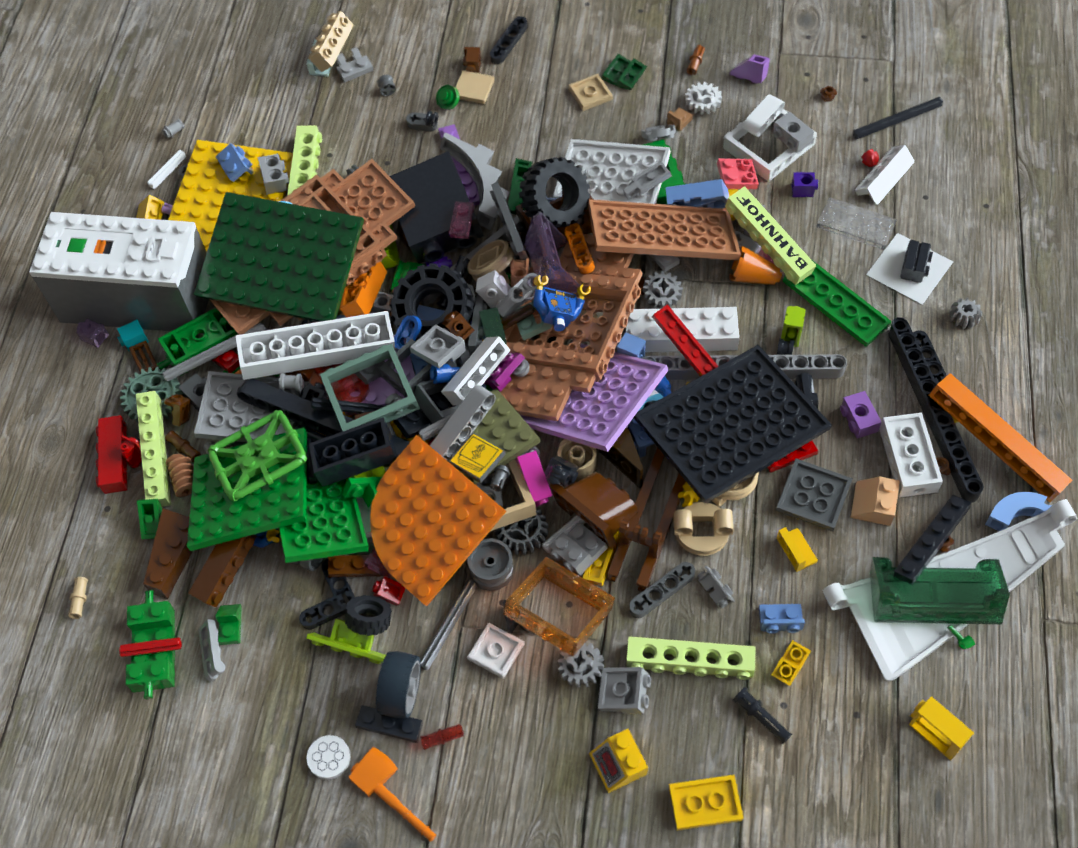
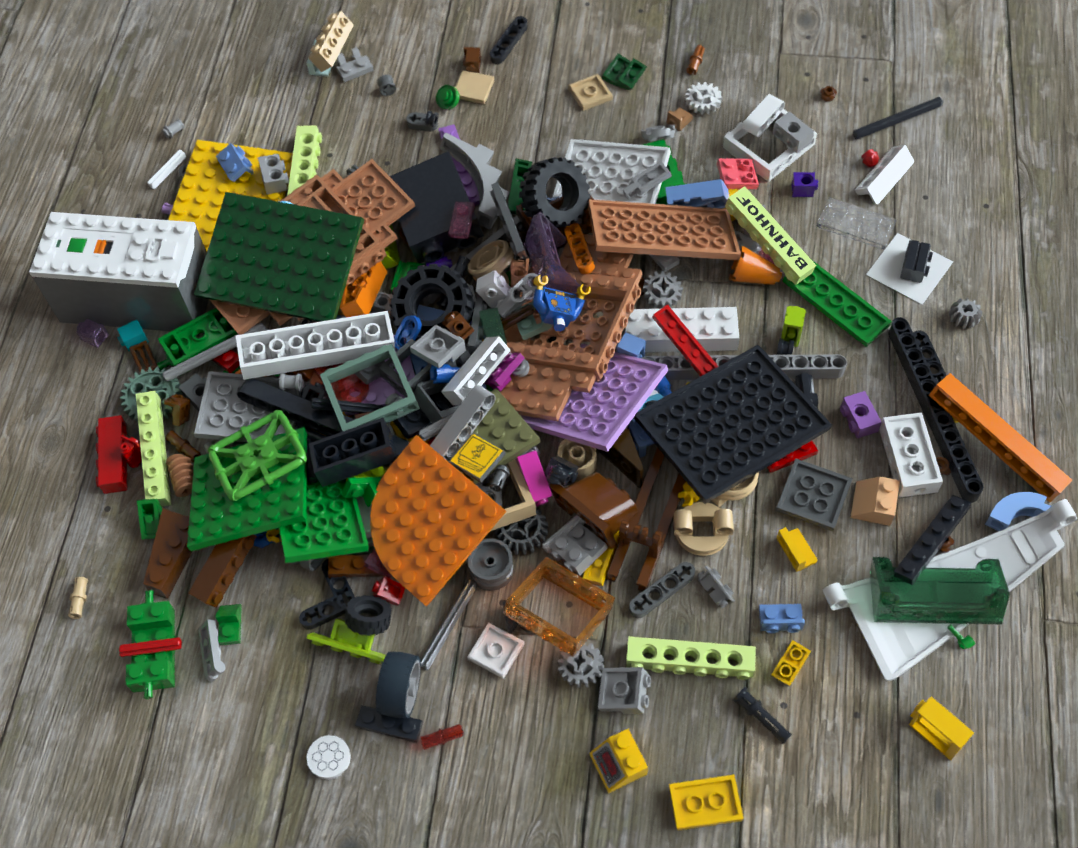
(150, 208): yellow panel -> none
(371, 775): orange piece -> none
(753, 69): medium lavender slope -> none

